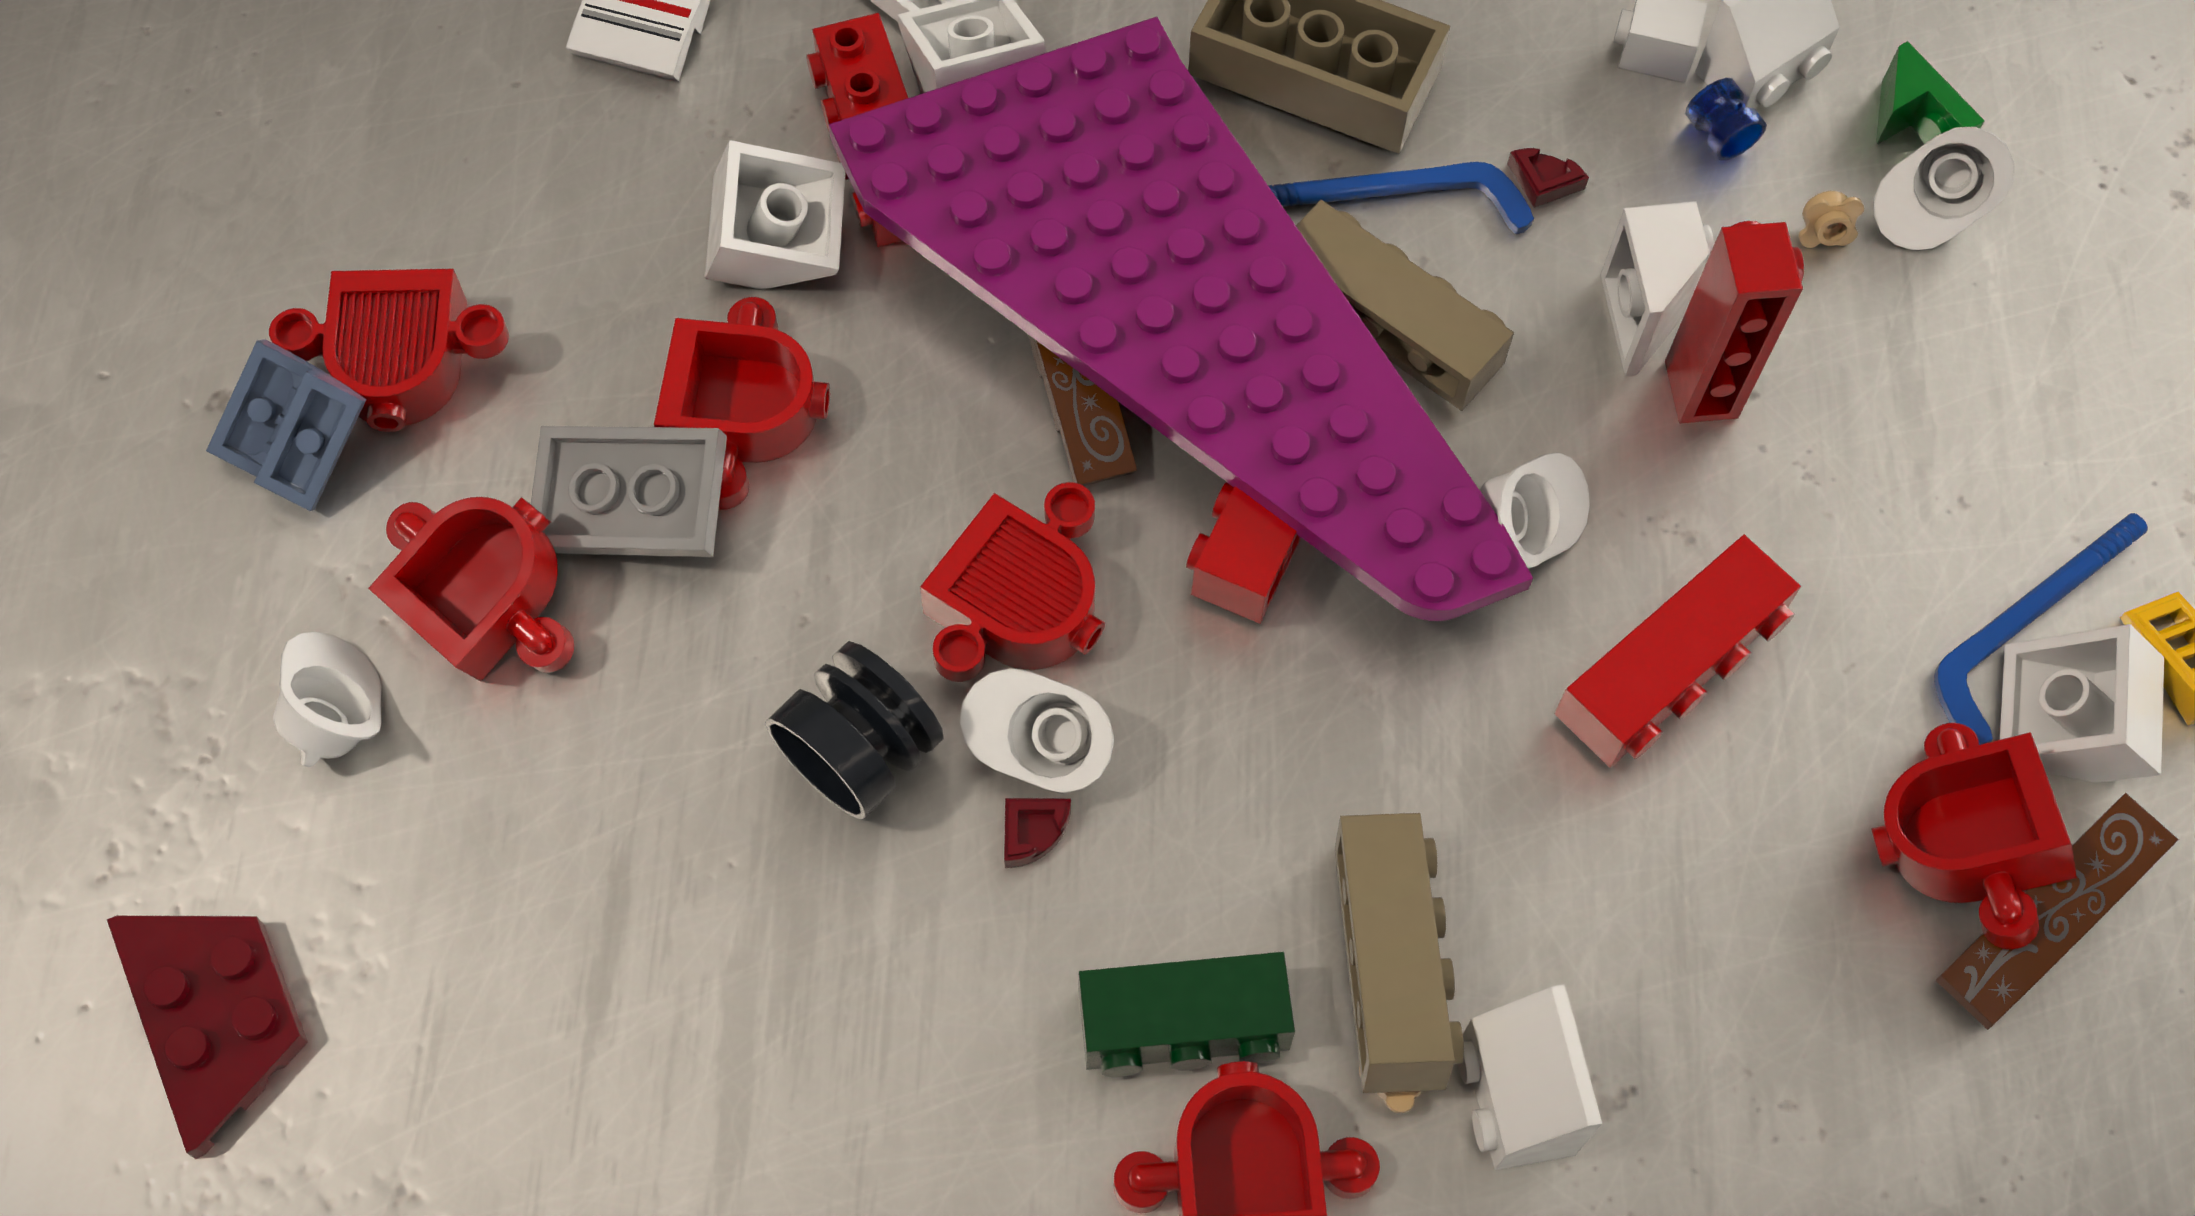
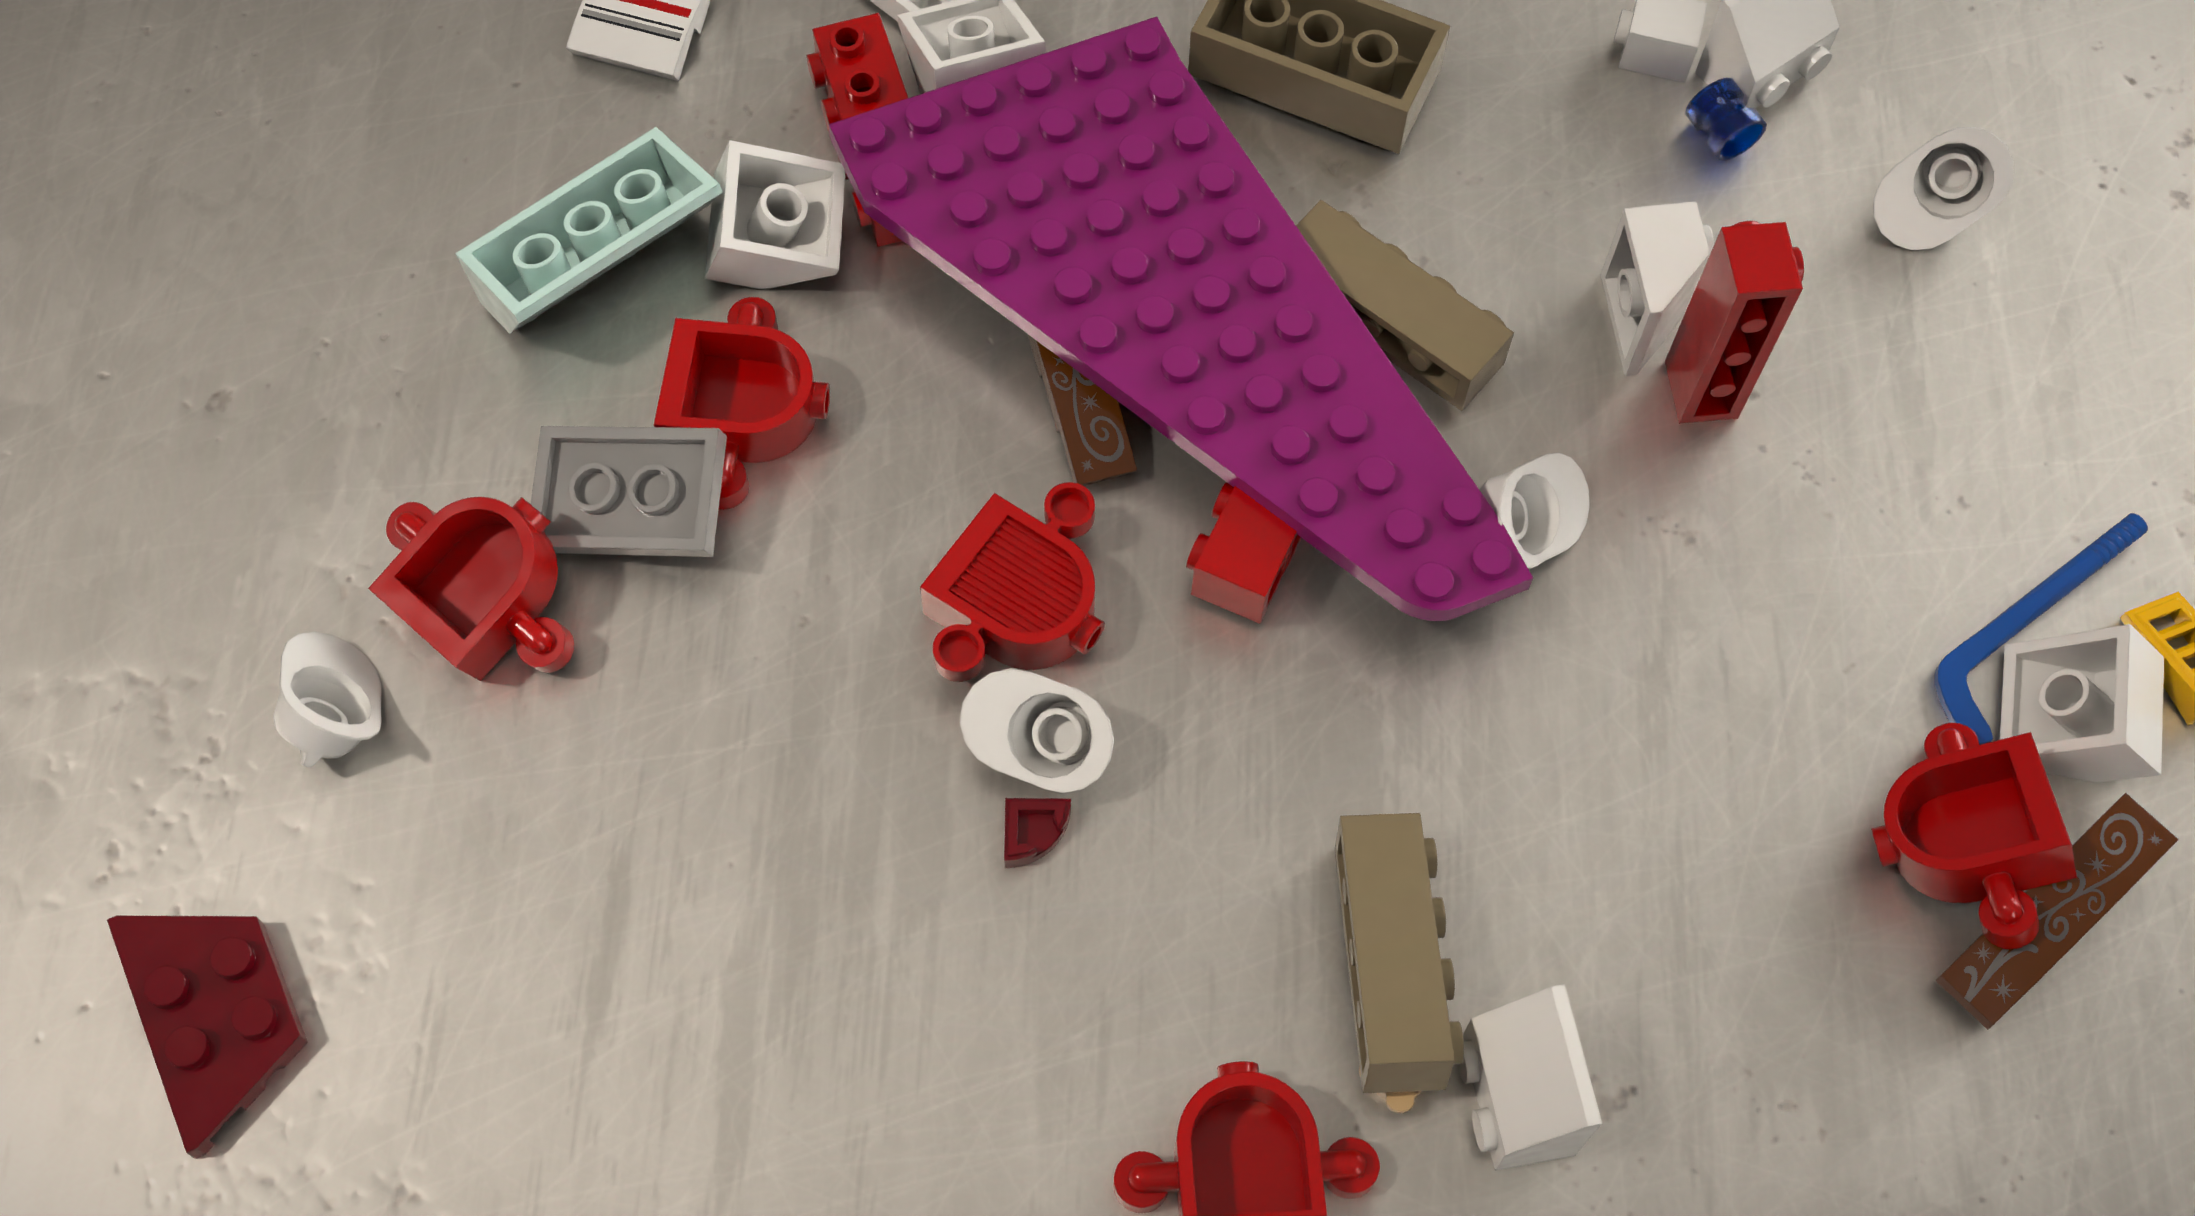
(286, 424): sand blue slope -> none
(394, 339): red piece -> none
(585, 228): none -> light aqua slope
(865, 719): black wheel -> none
(1185, 1013): dark green brick -> none
(1457, 176): blue piece -> none
(1545, 176): dark red tile -> none
(1678, 651): red brick -> none
(1830, 219): tan plate -> none
(1920, 98): green slope -> none

